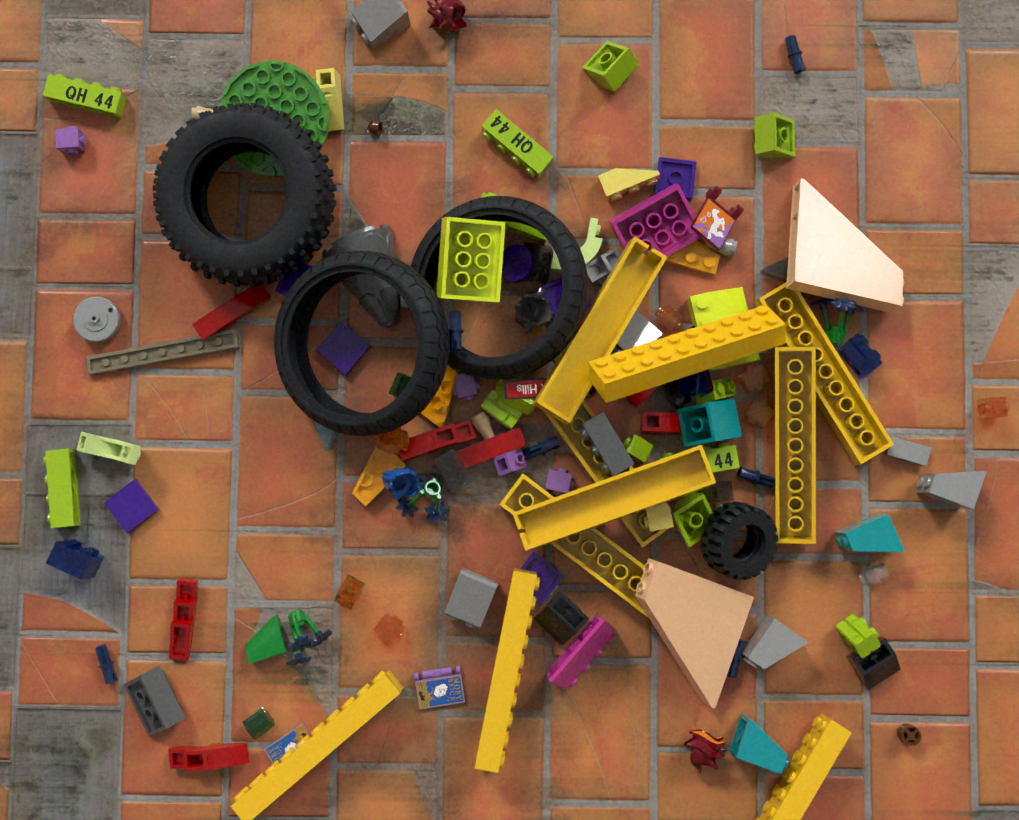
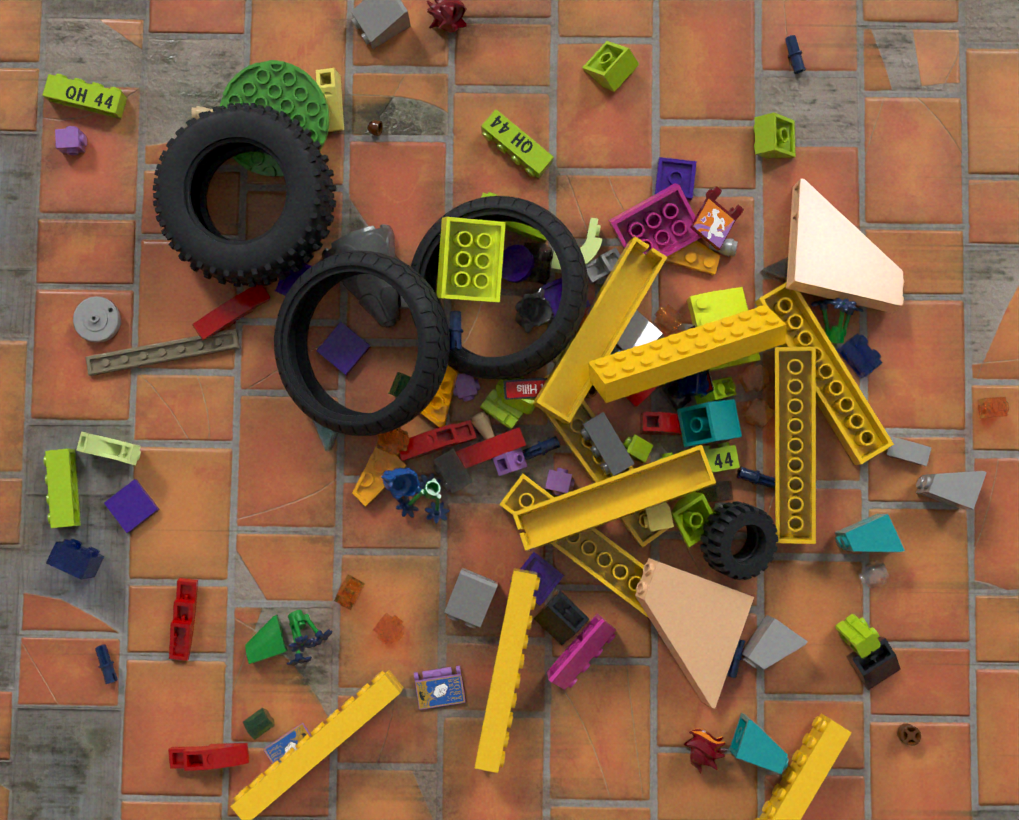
(154, 701): dark grey slope -> none
(626, 180): light yellow slope -> none

